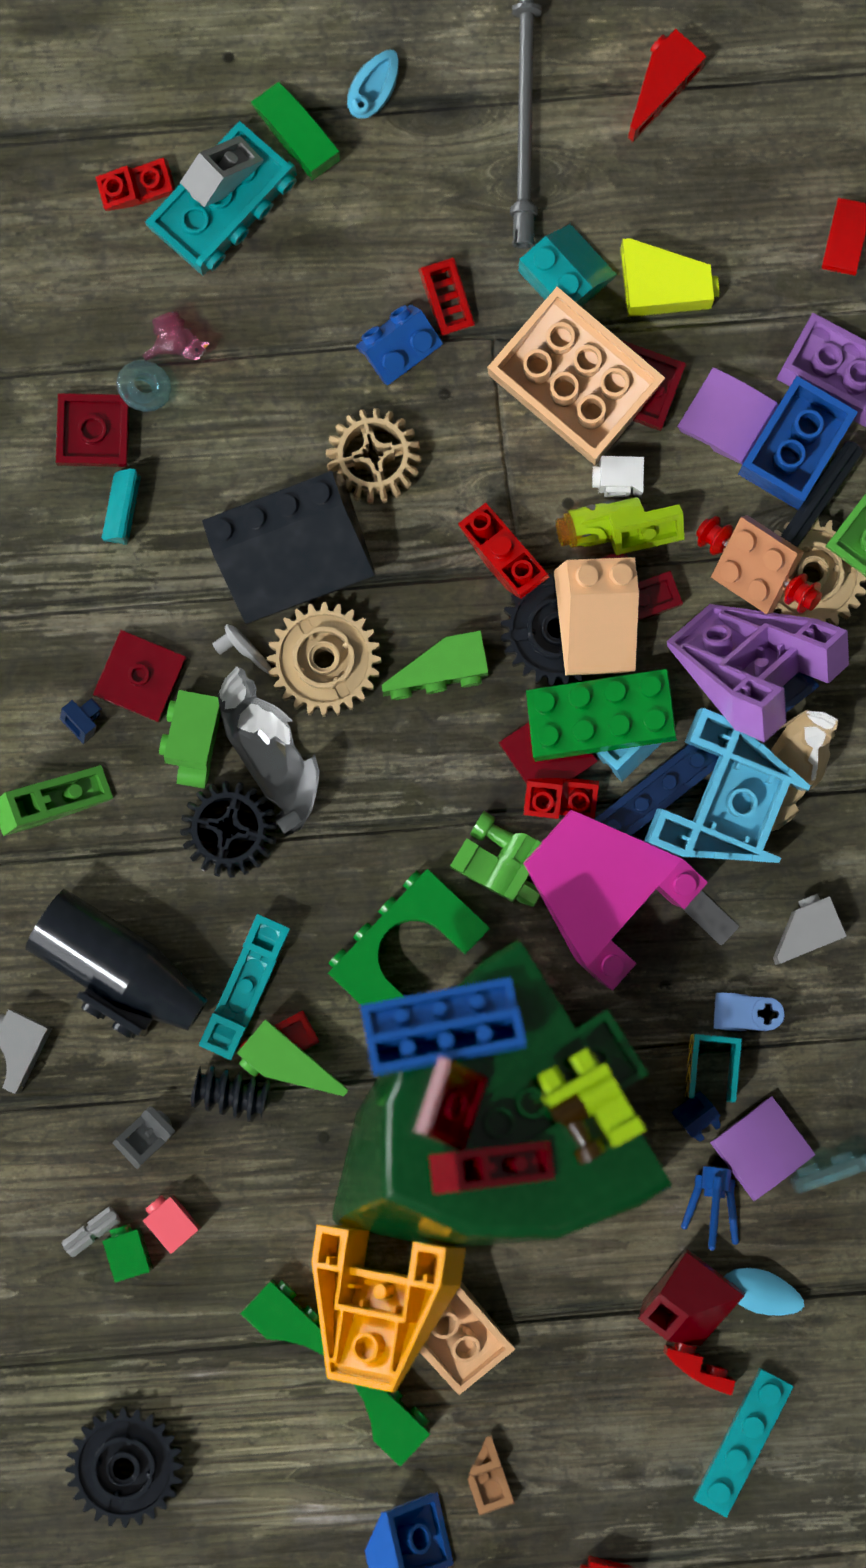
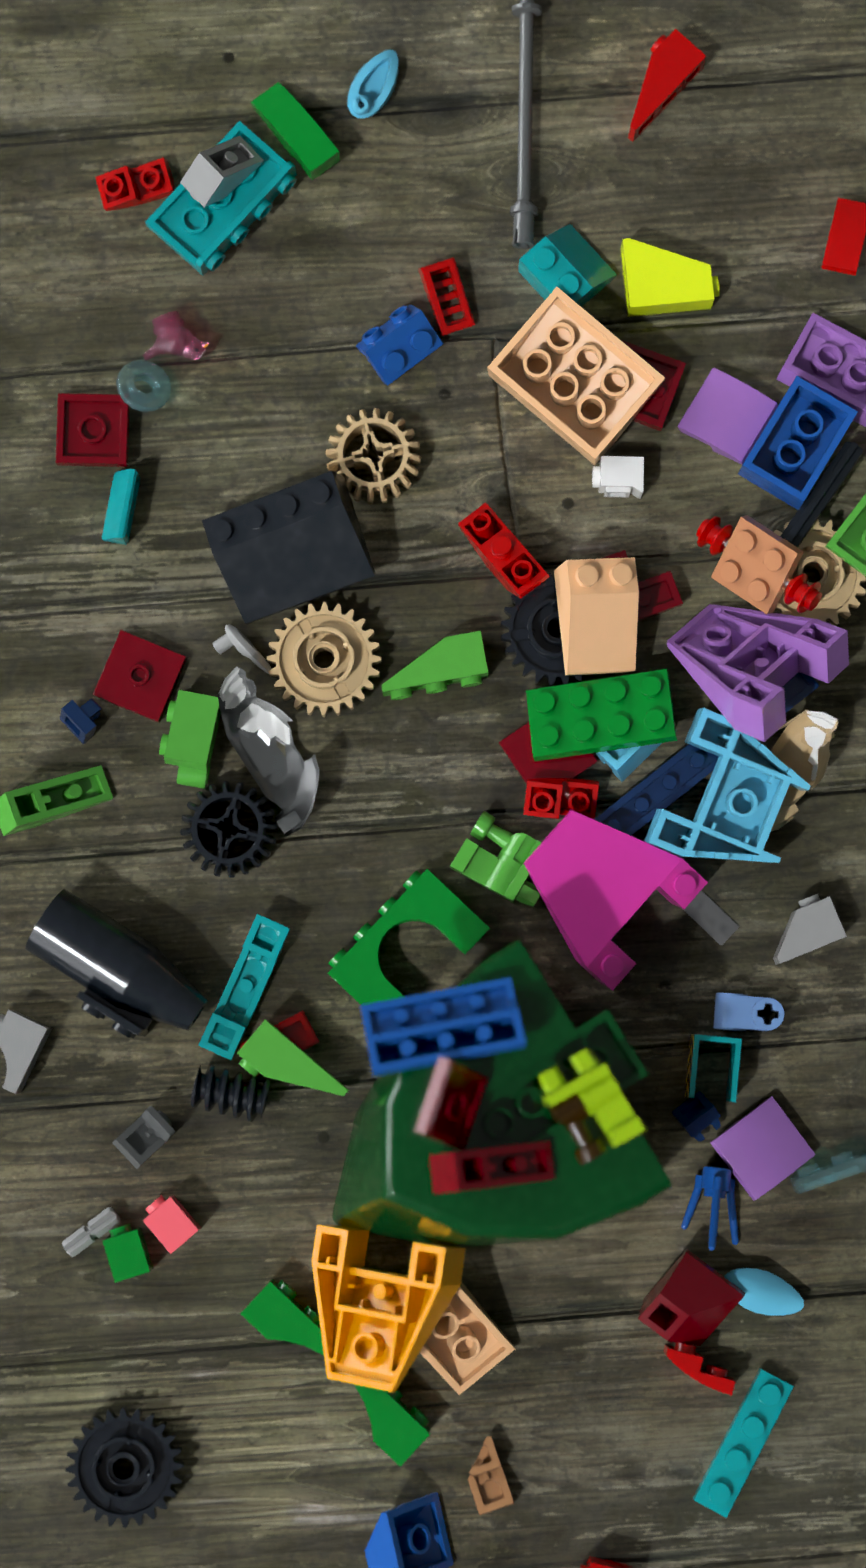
(622, 524): lime plate -> none

